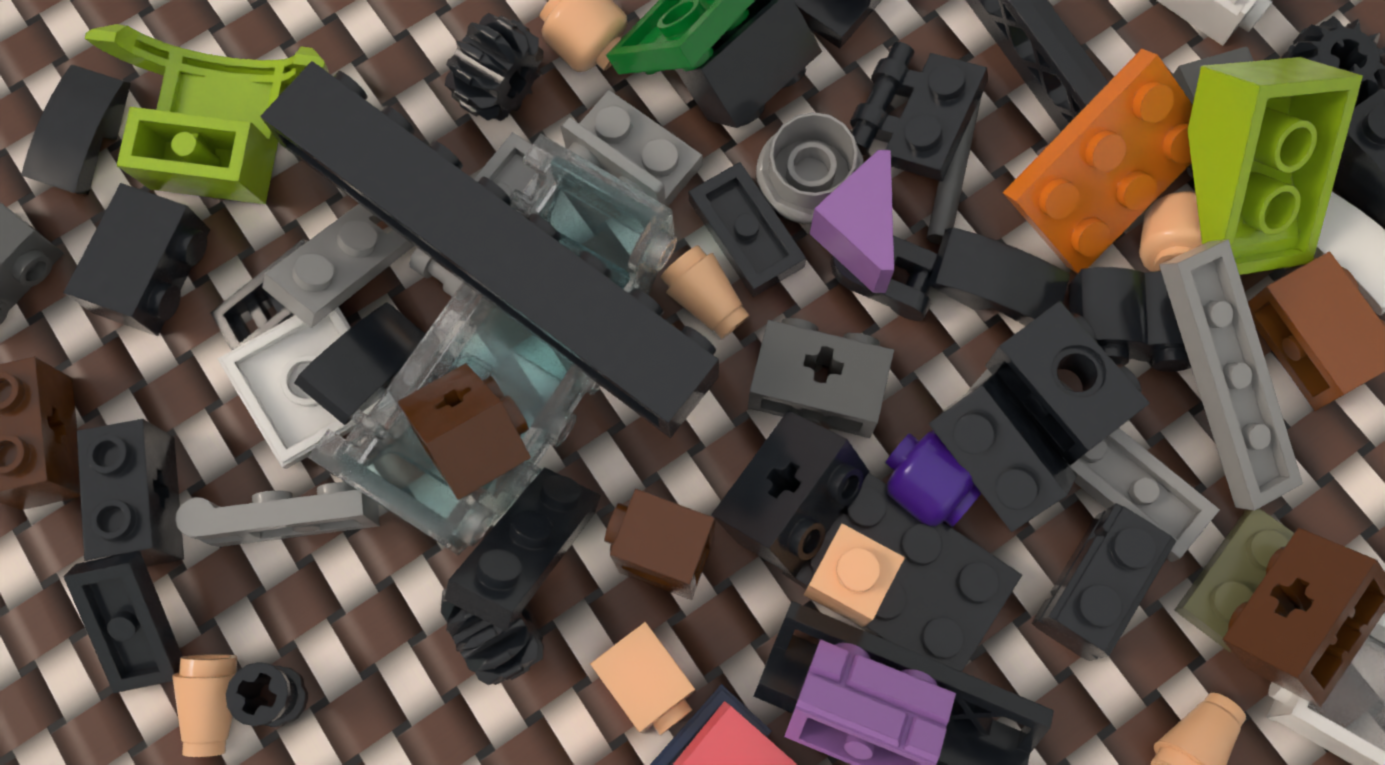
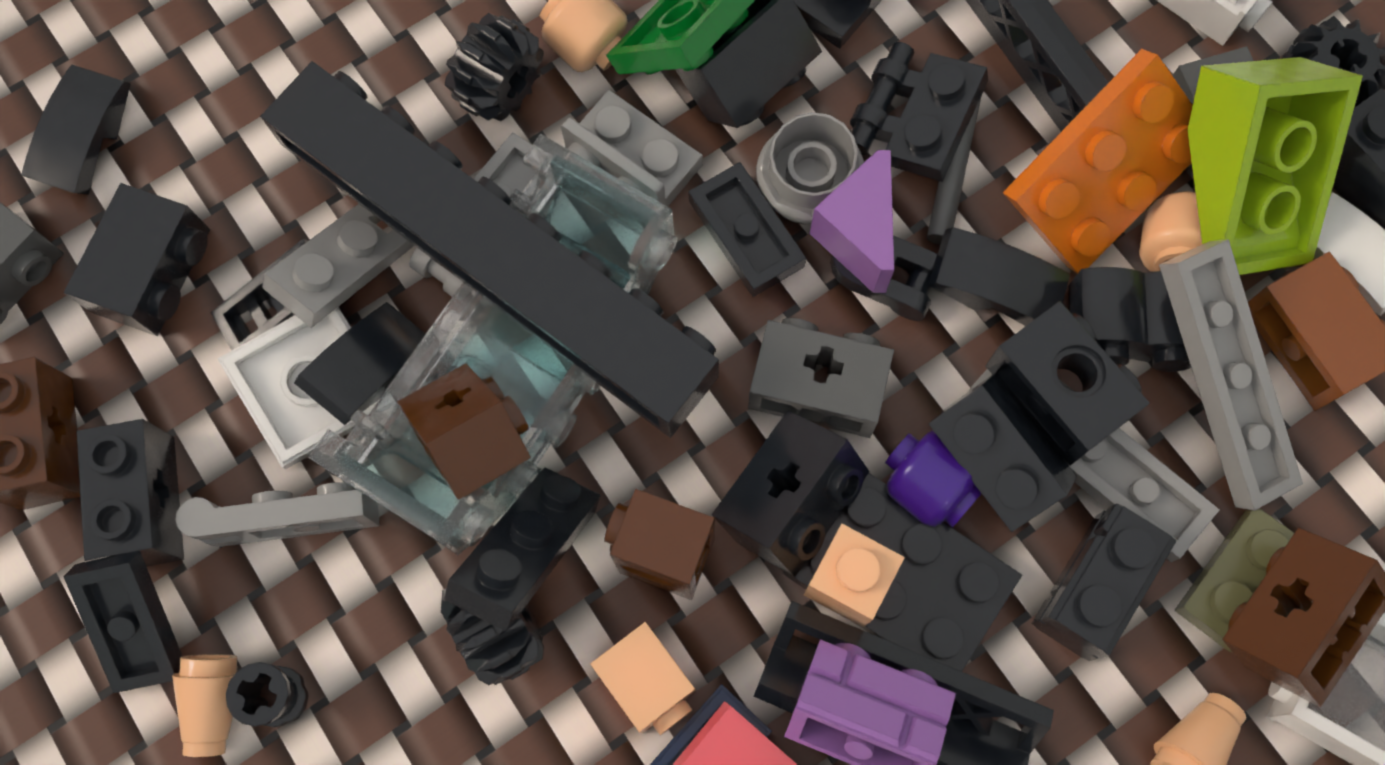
(207, 117): lime piece -> none
(705, 291): light nougat cone -> none

